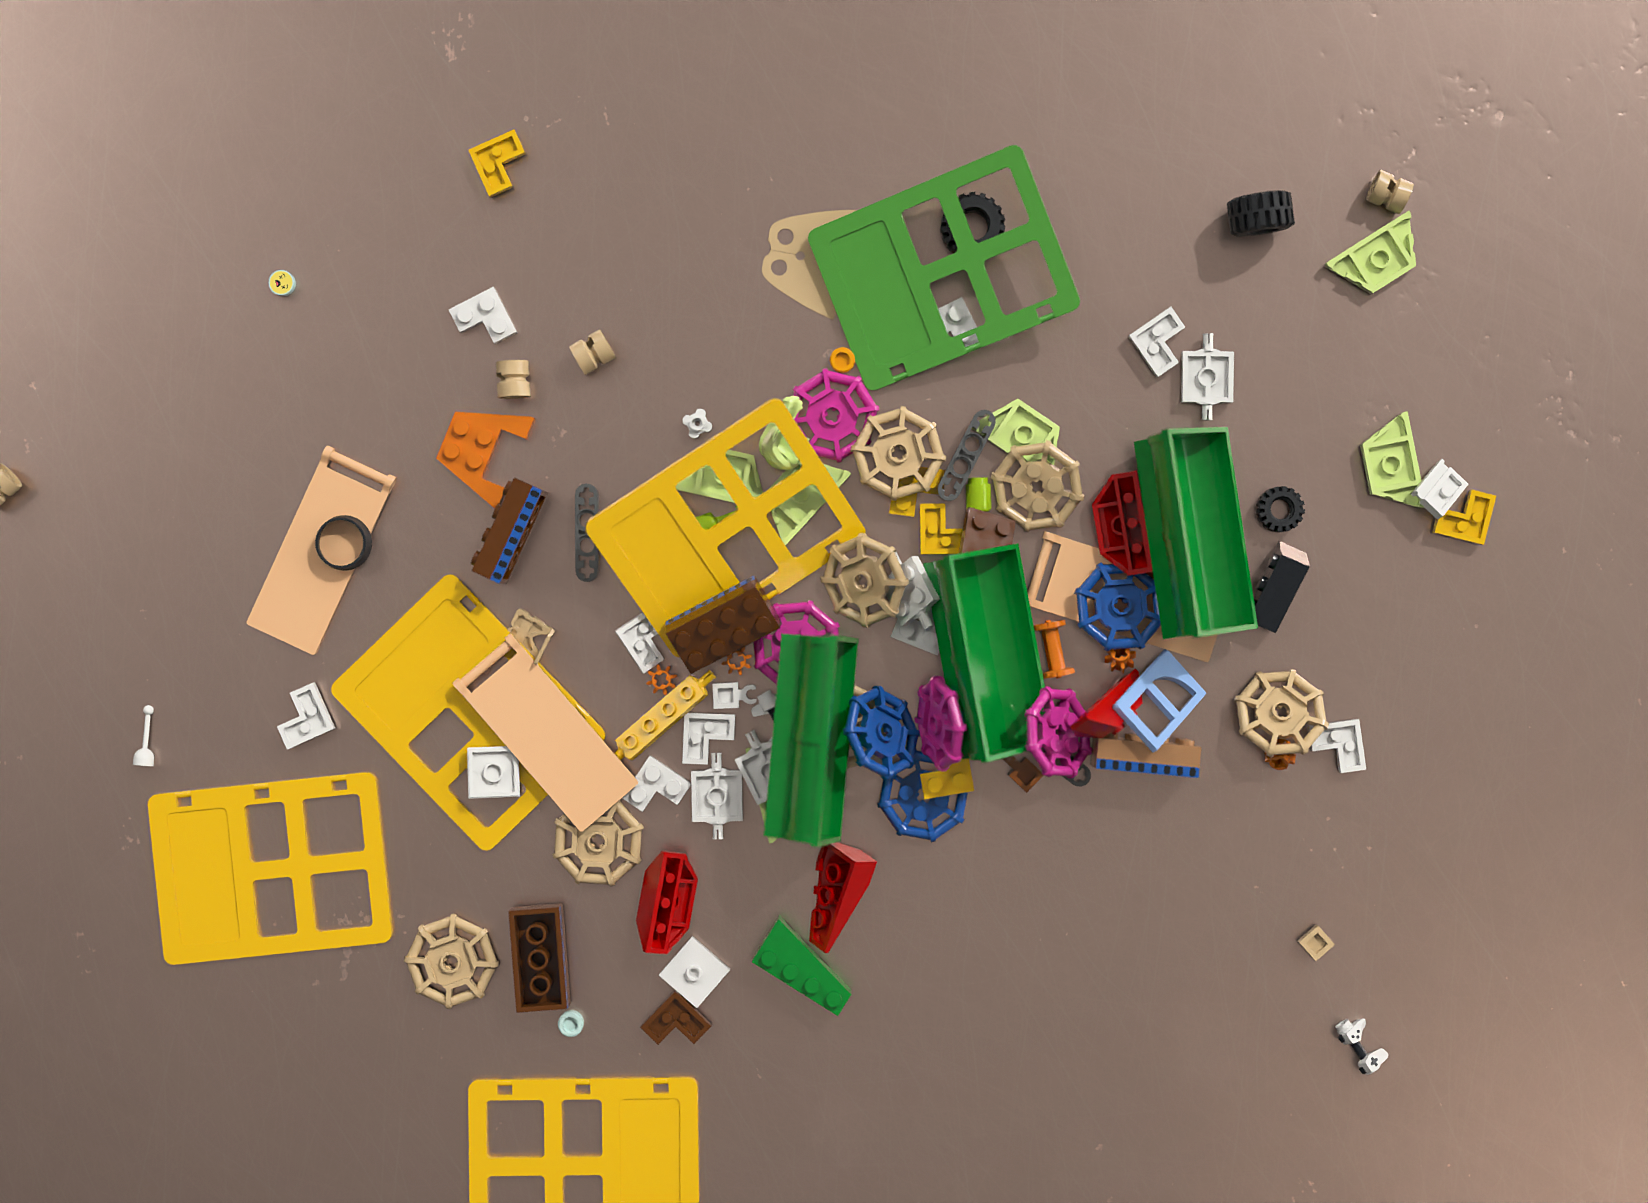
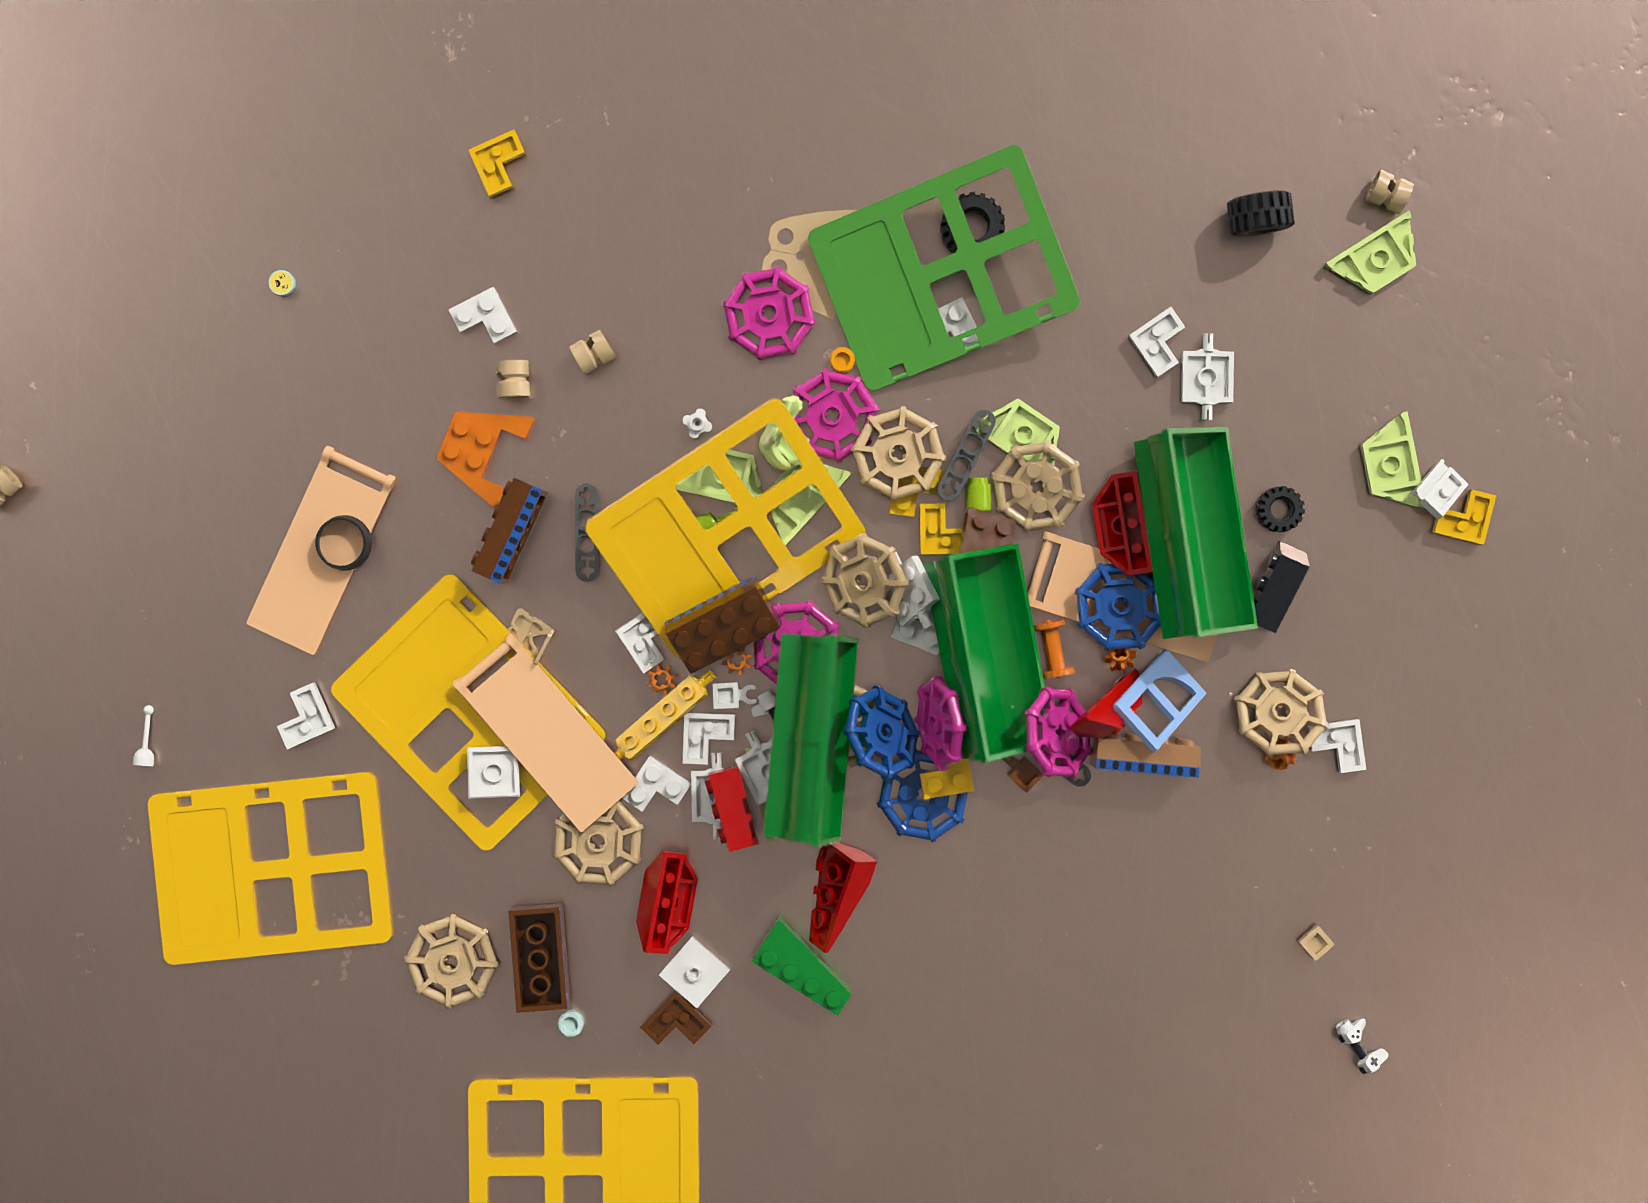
(731, 808): none -> red wedge
(780, 321): none -> dark pink plate

